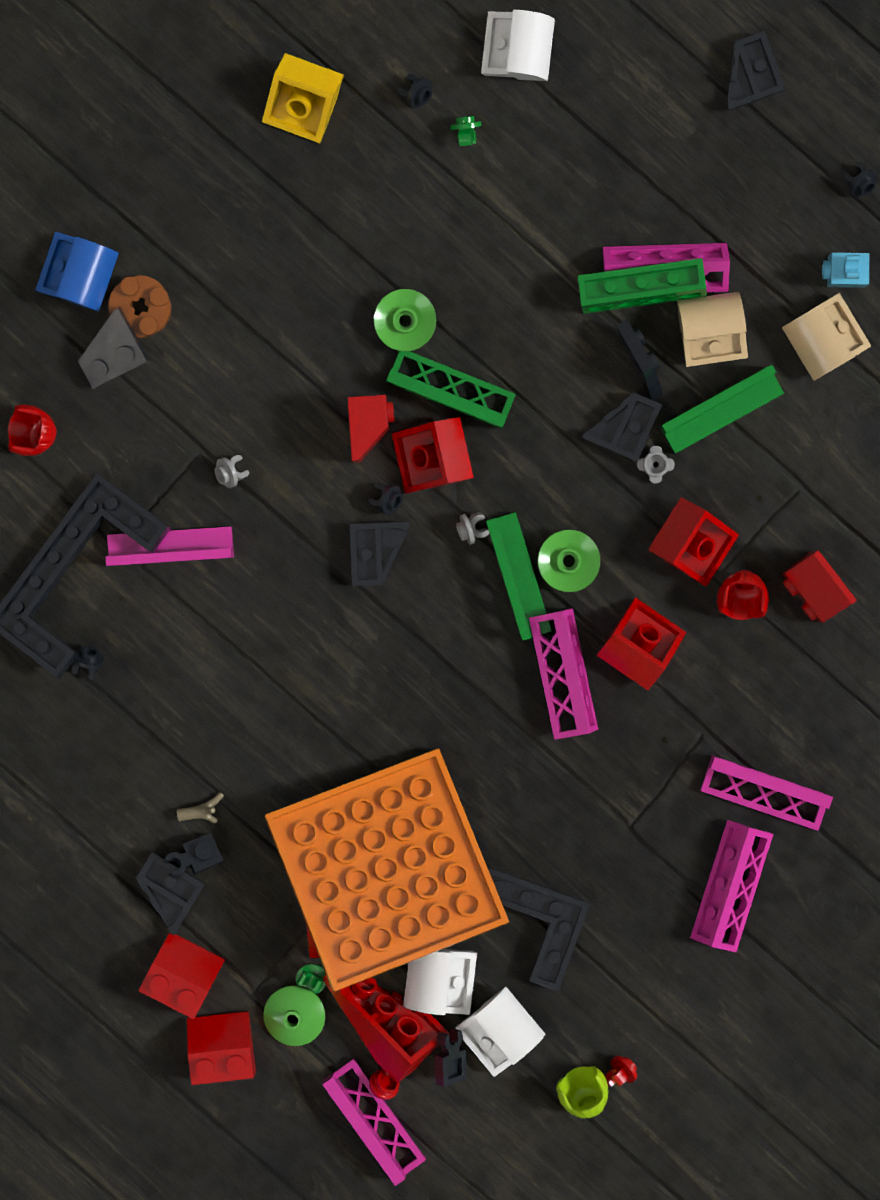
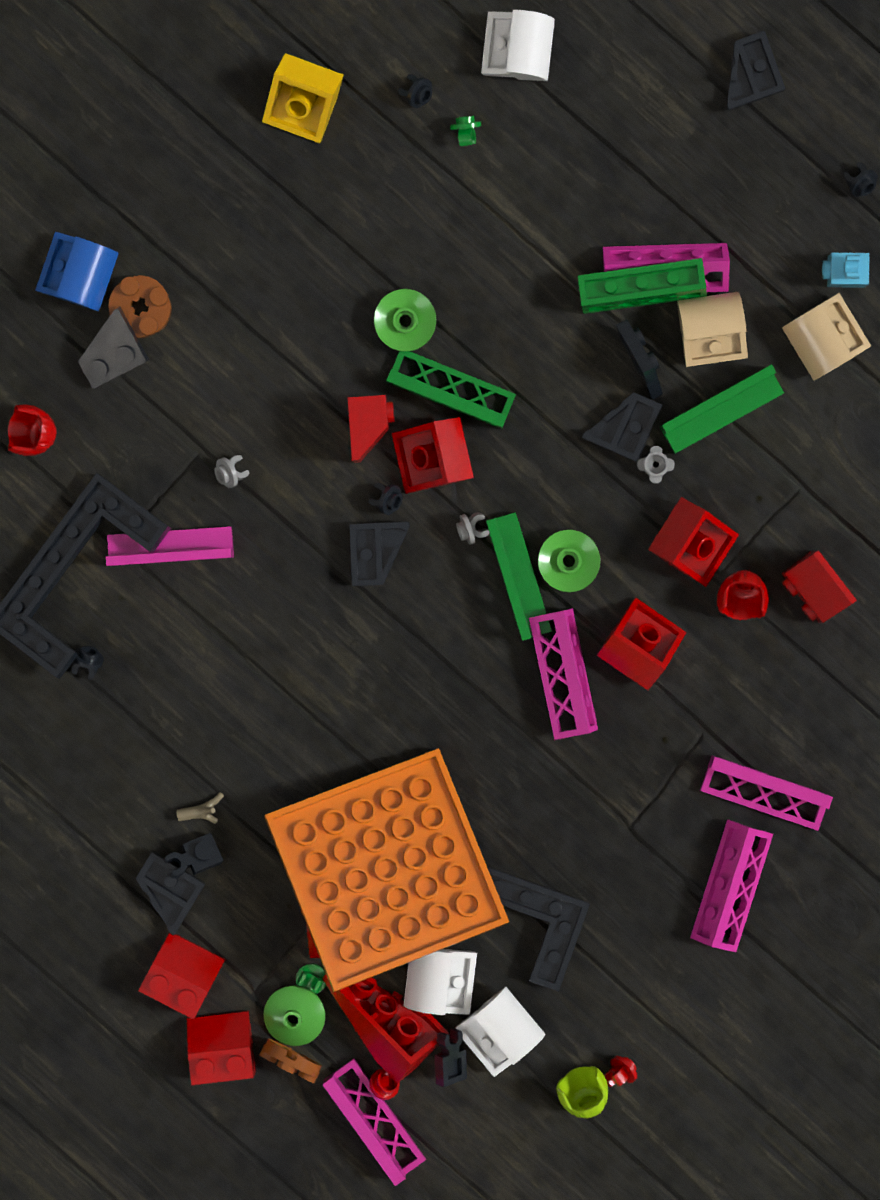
(291, 1060): none -> dark orange plate

